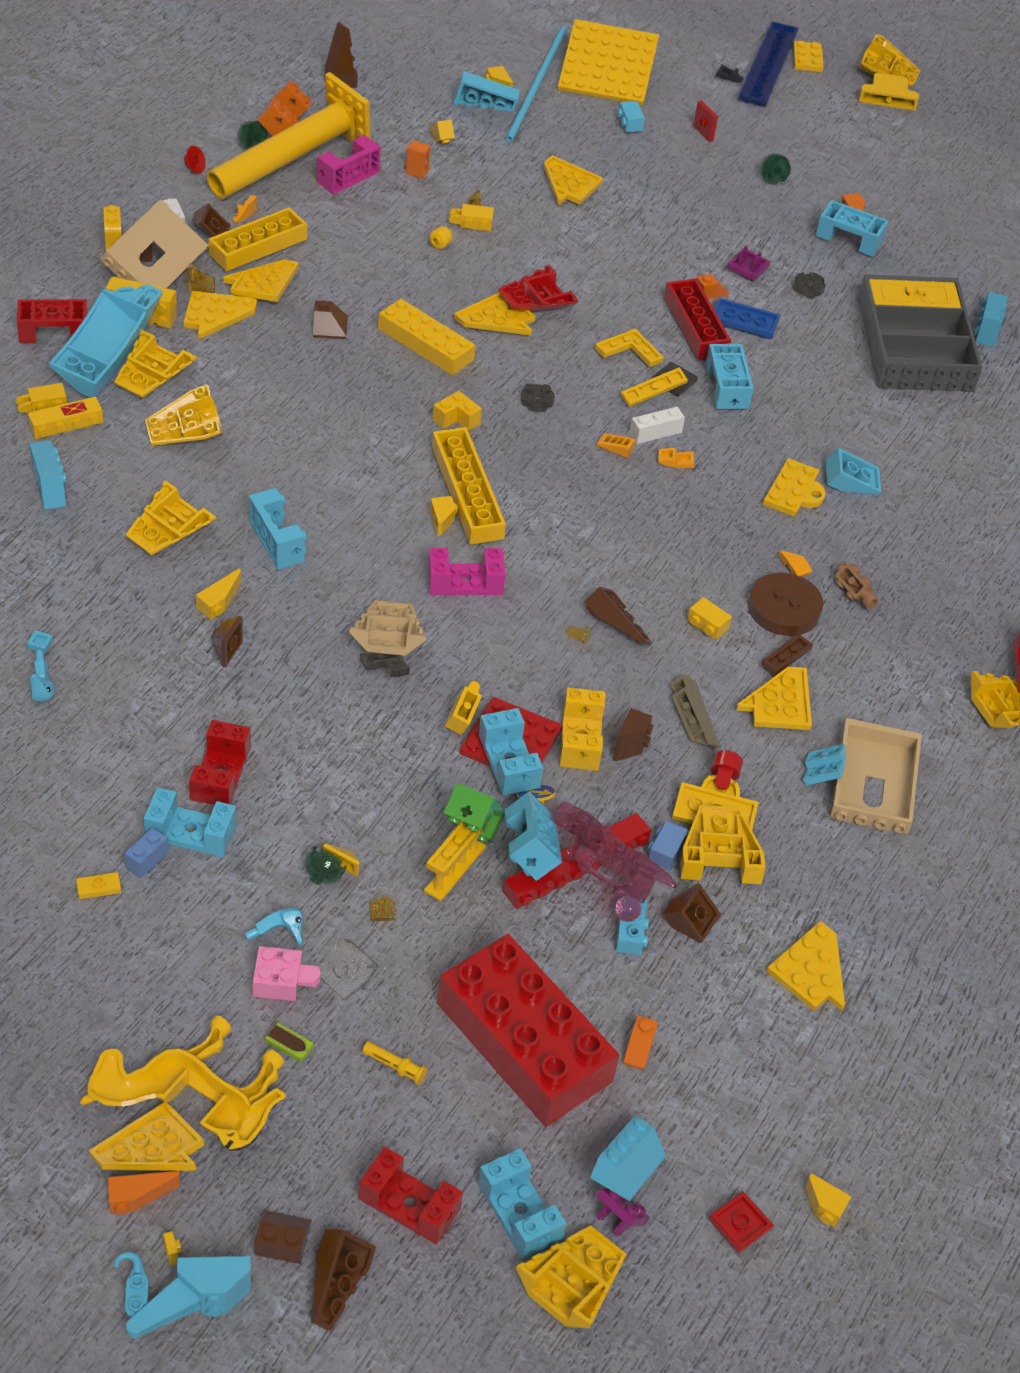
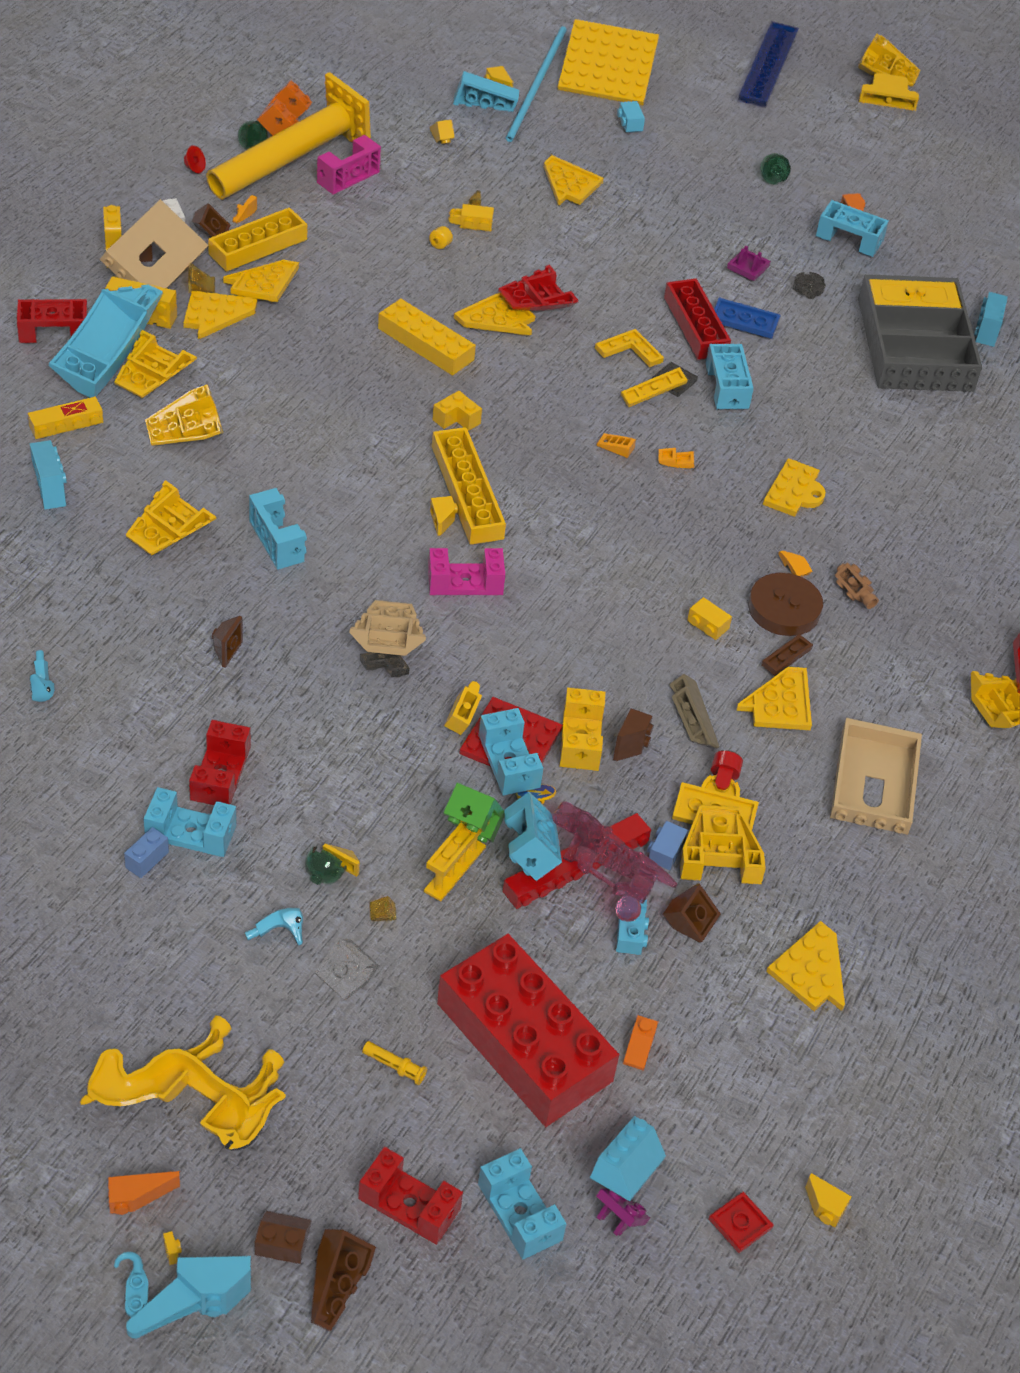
(40, 641): medium azure plate -> none
(41, 398): yellow hinge -> none
(98, 885): yellow plate -> none
(151, 1142): yellow wing -> none
(217, 597): yellow slope -> none
(281, 972): bright pink brick -> none
(289, 1042): tile -> none
(329, 321): slope -> none
(340, 58): reddish brown wedge -> none
(417, 159): orange brick -> none
(529, 395): clear smoke plate -> none
(573, 1276): yellow wedge -> none
(579, 633): clear yellow piece -> none
(610, 608): reddish brown wedge -> none
(657, 425): white brick -> none
(705, 121): red plate -> none
(712, 286): orange slope -> none
(729, 74): black slope -> none
(808, 56): yellow plate -> none
(825, 764): medium azure slope -> none
(852, 473): medium azure slope -> none

